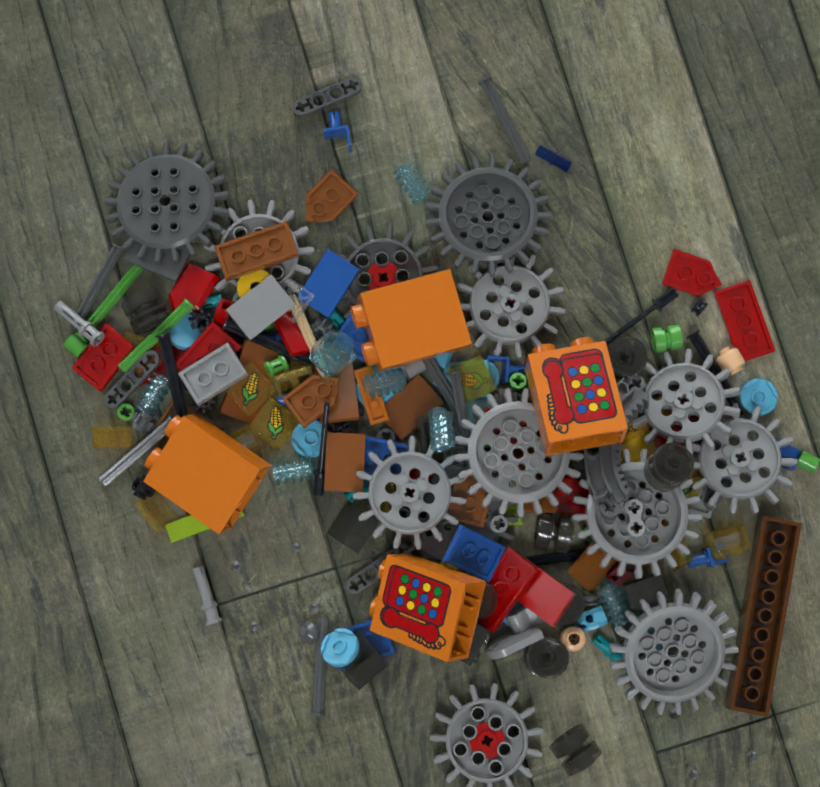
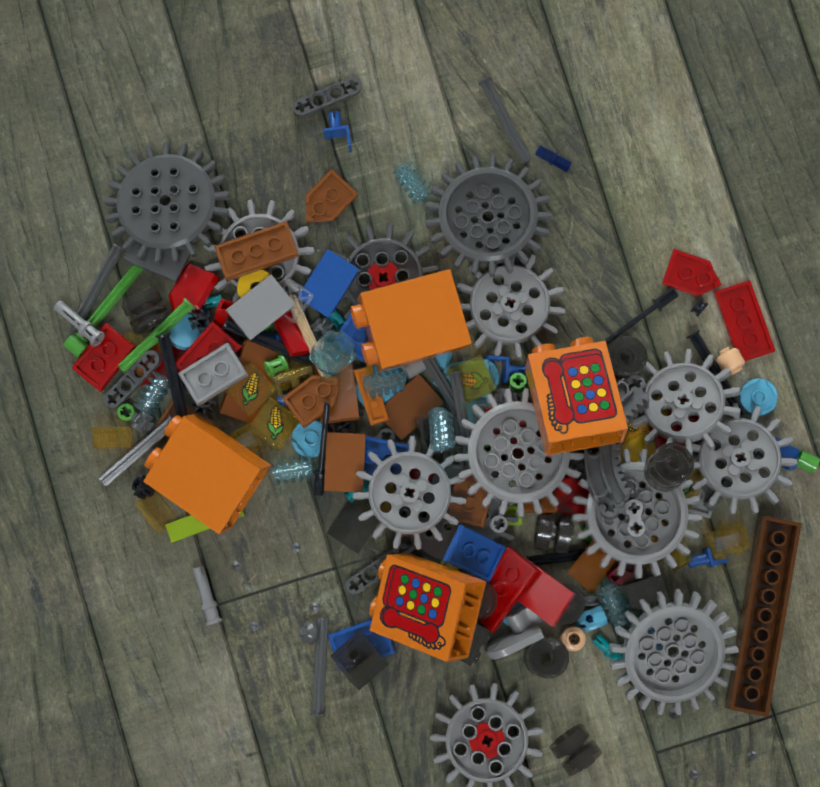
(340, 647): medium azure tile -> none
(666, 338): bright green wheel -> none

